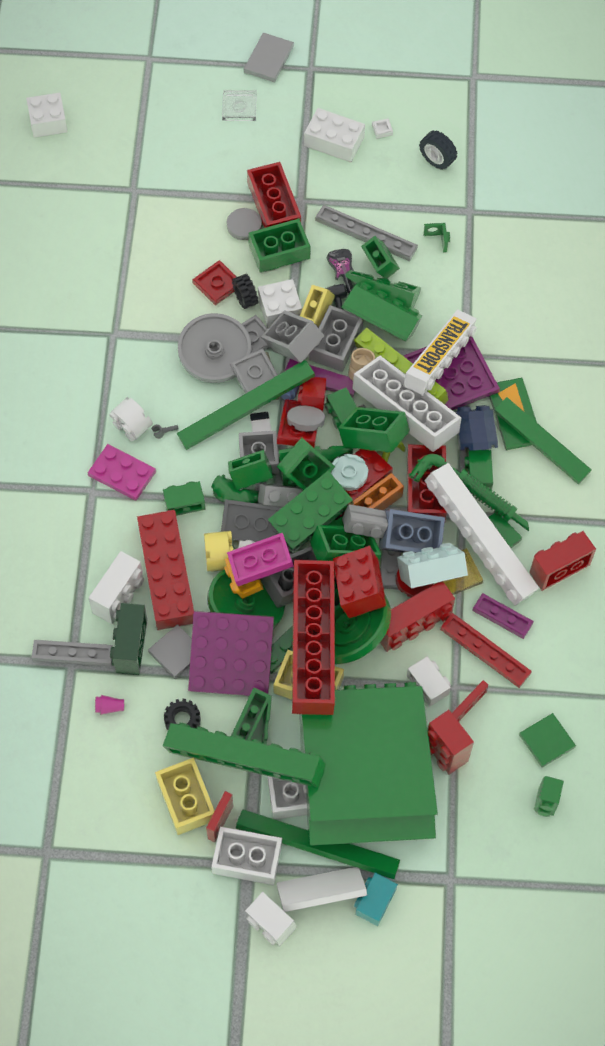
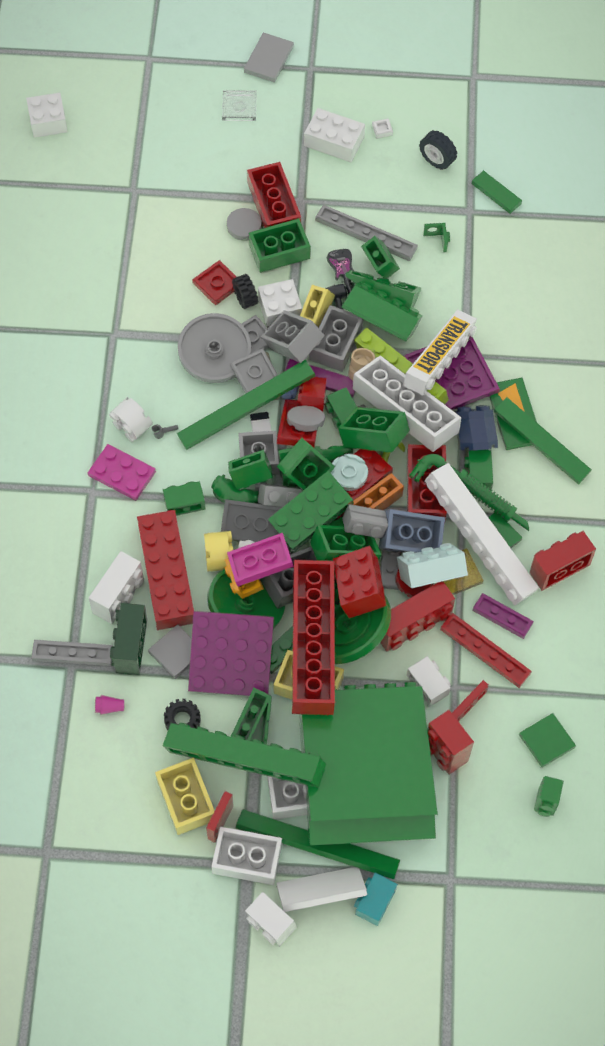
(496, 192): none -> green tile

